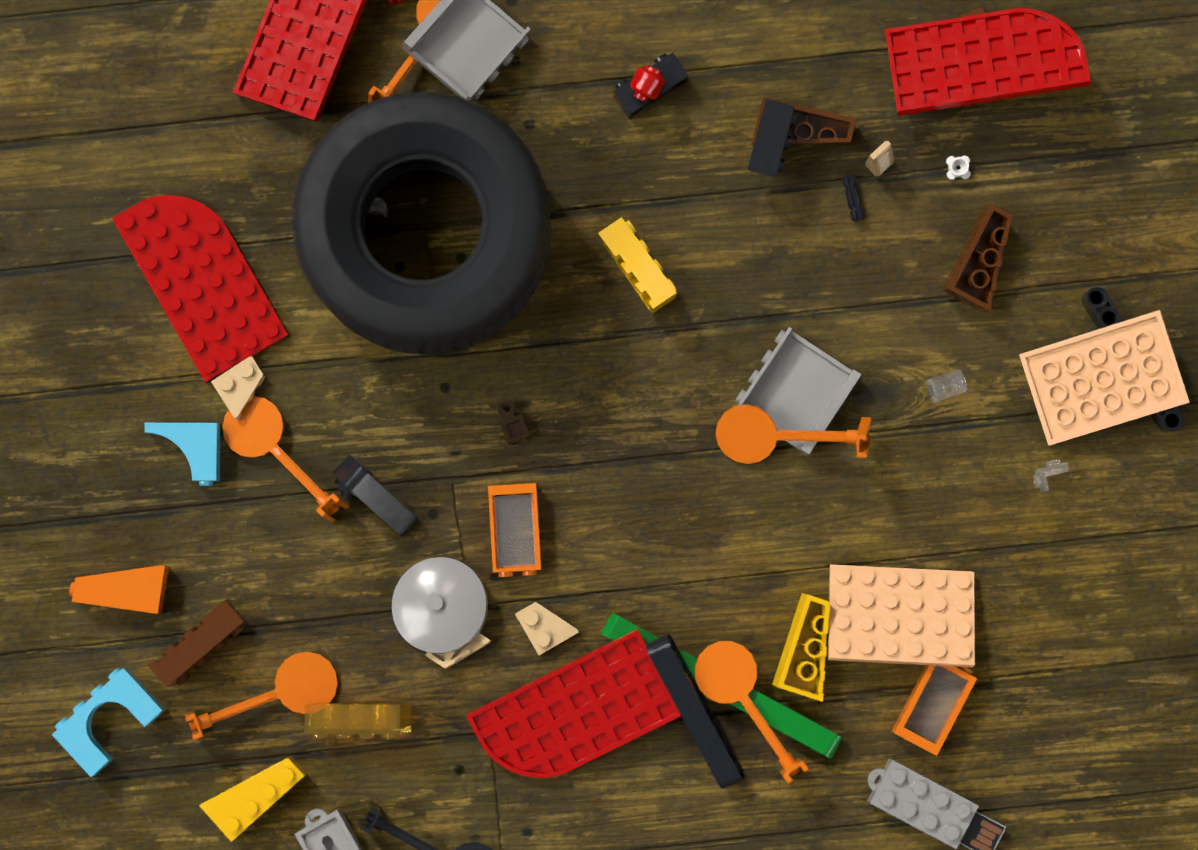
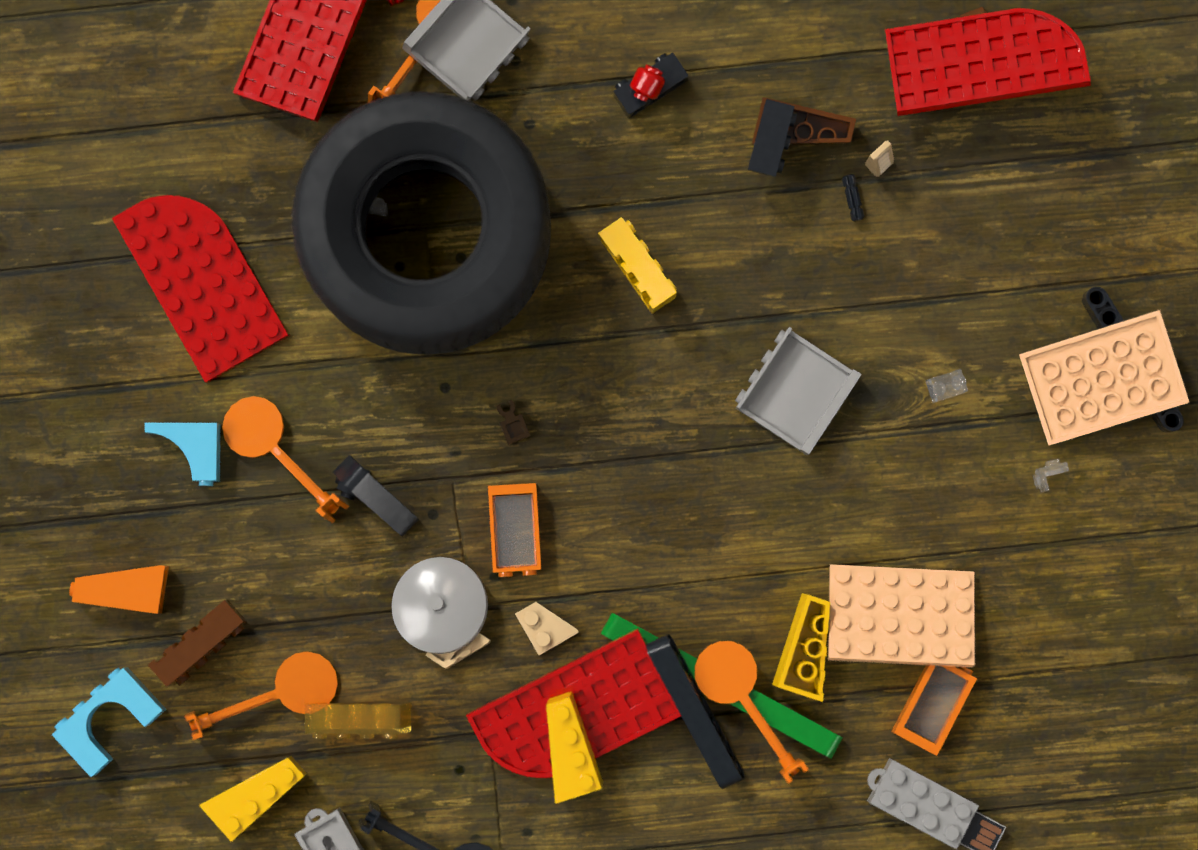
(239, 385): tan wing -> none
(571, 753): none -> yellow wedge
(750, 434): orange piece -> none
(963, 162): white plate -> none
(978, 264): reddish brown wedge -> none

